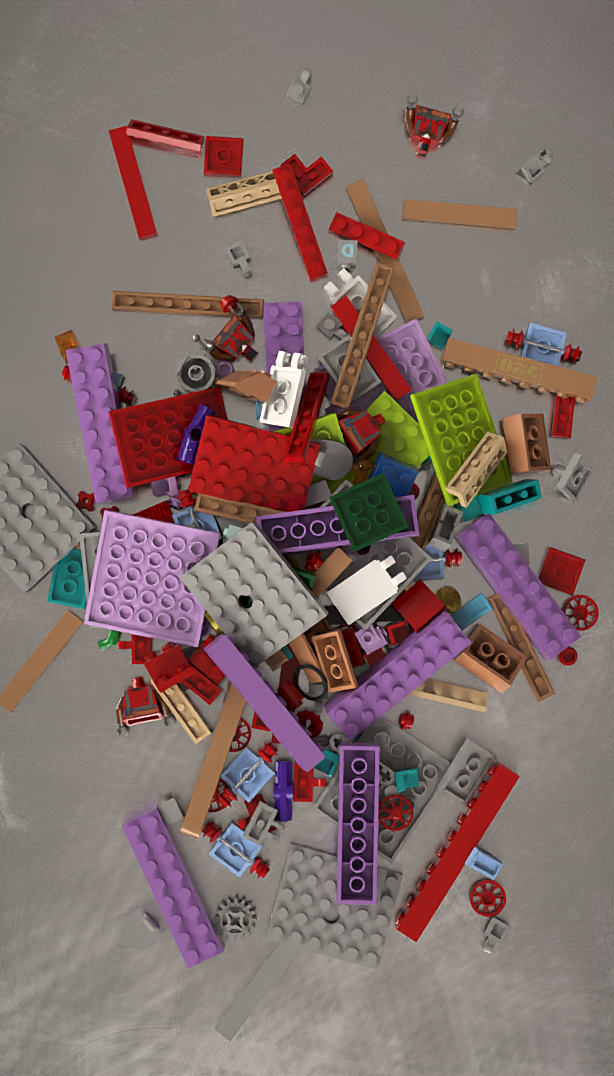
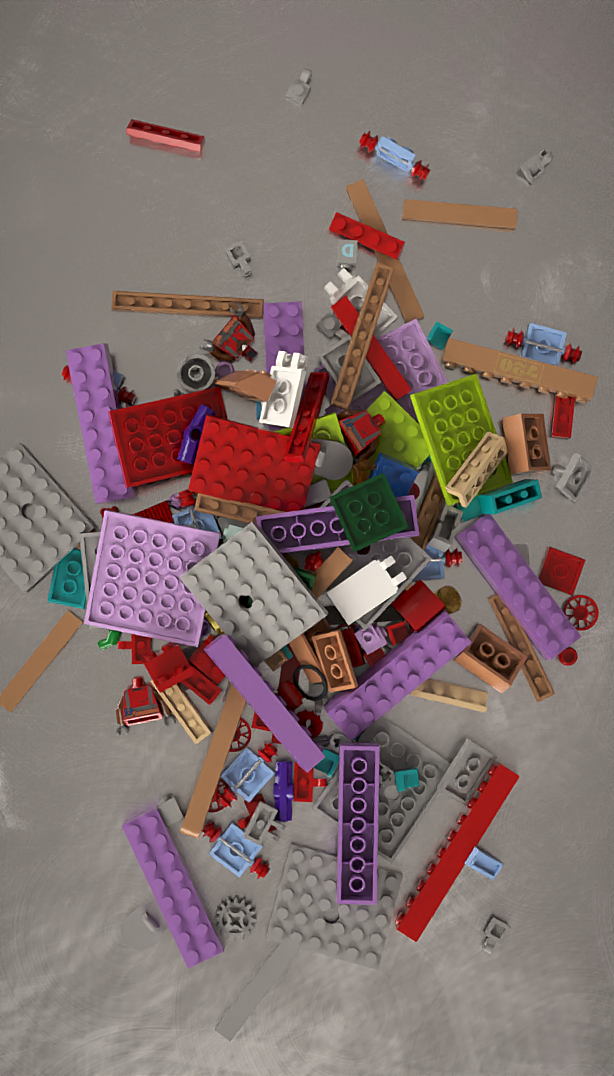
(66, 342): clear orange bracket -> none
(84, 496): red plate -> none
(132, 183): red tile -> none
(165, 486): lavender bracket -> none
(196, 338): light grey hinge -> none
(223, 156): red tile -> none
(227, 302): red plate -> none
(245, 195): tan fence -> none
(299, 221): red plate -> none
(311, 176): red plate -> none
(395, 812): red wheel -> none
(397, 155): none -> plate
(406, 720): red plate -> none
(429, 125): torso -> none
(471, 611): medium azure tile -> none
(487, 898): red wheel -> none

